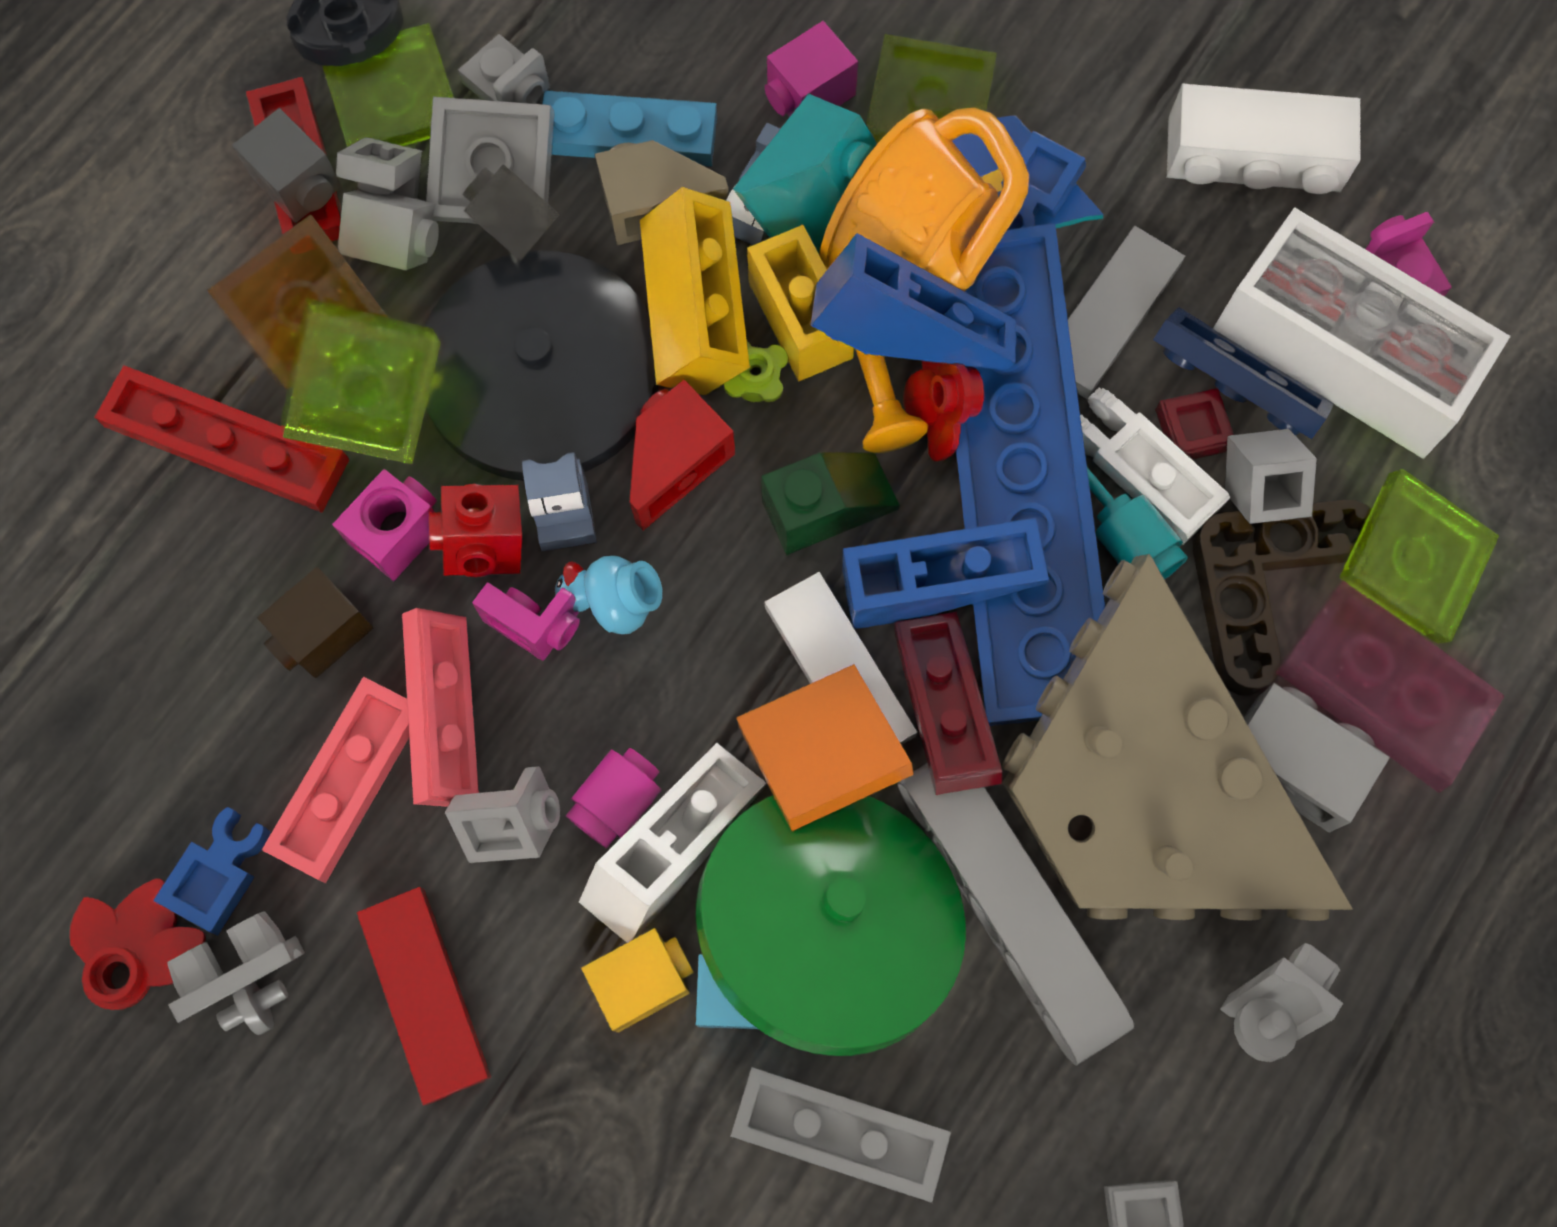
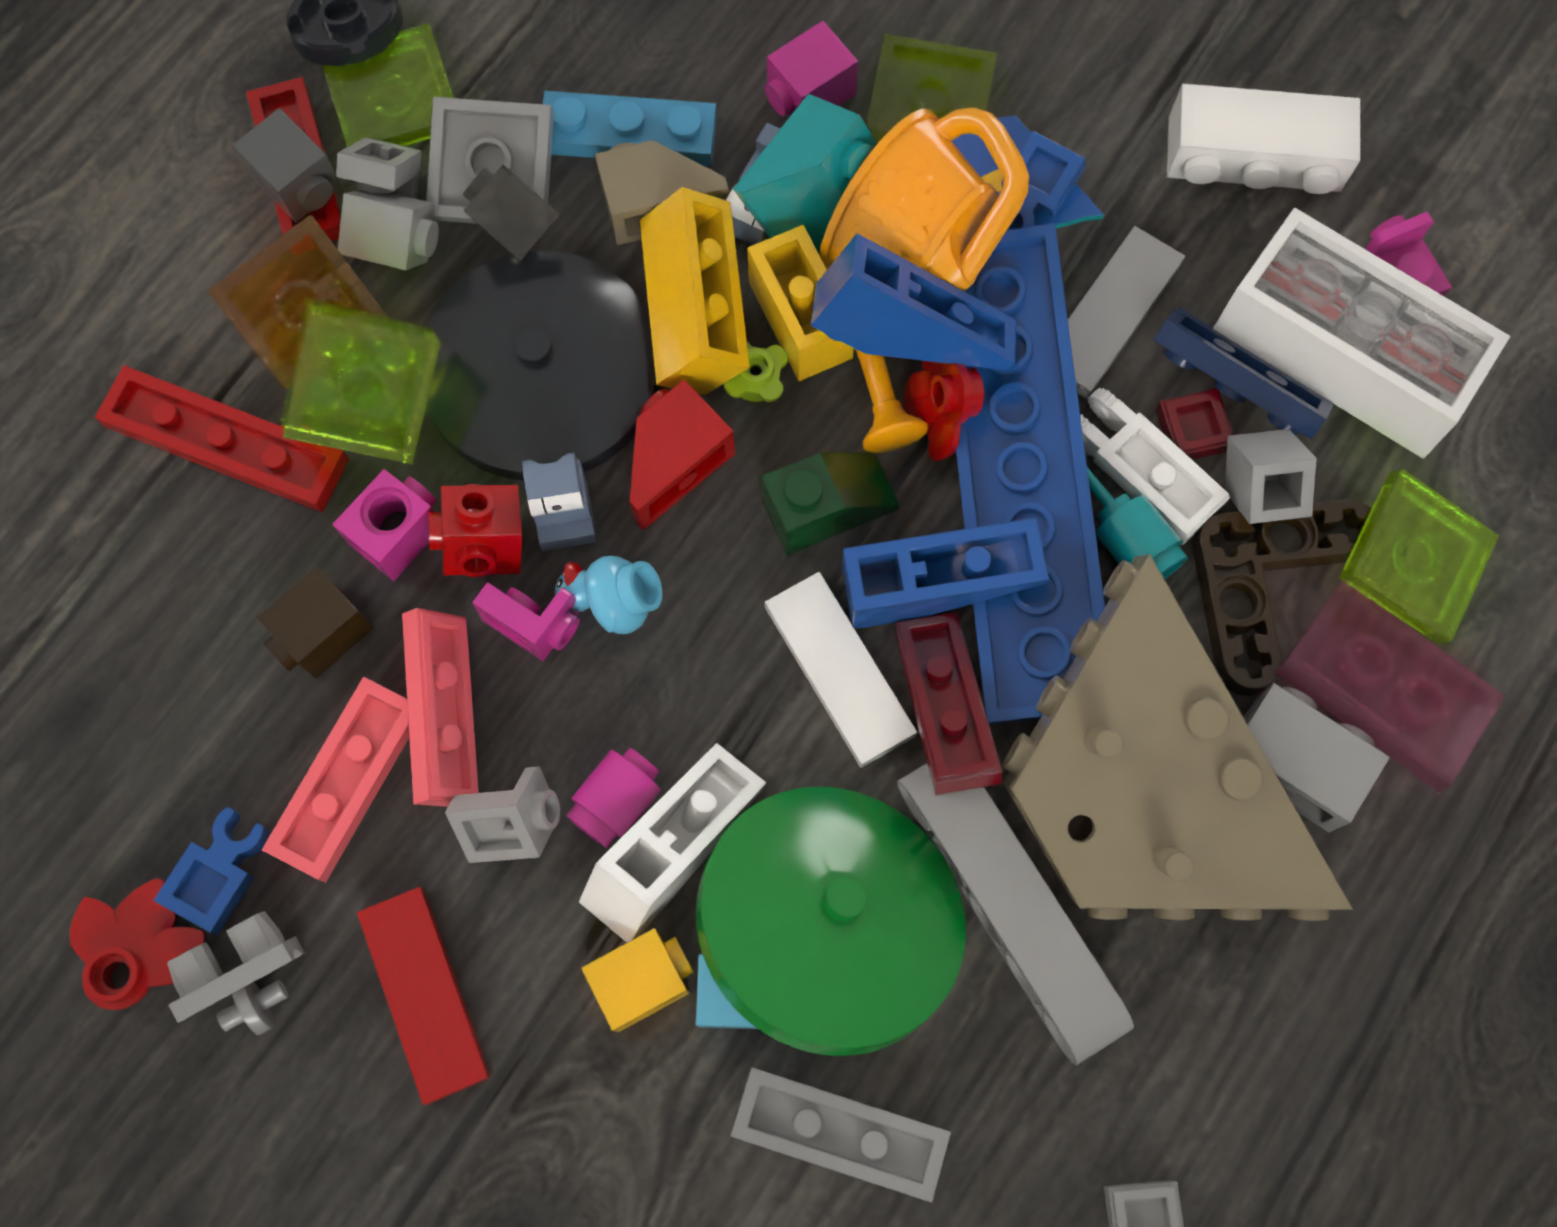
(505, 73): light grey bracket -> none
(824, 747): orange tile -> none
(1284, 1004): light grey hips -> none

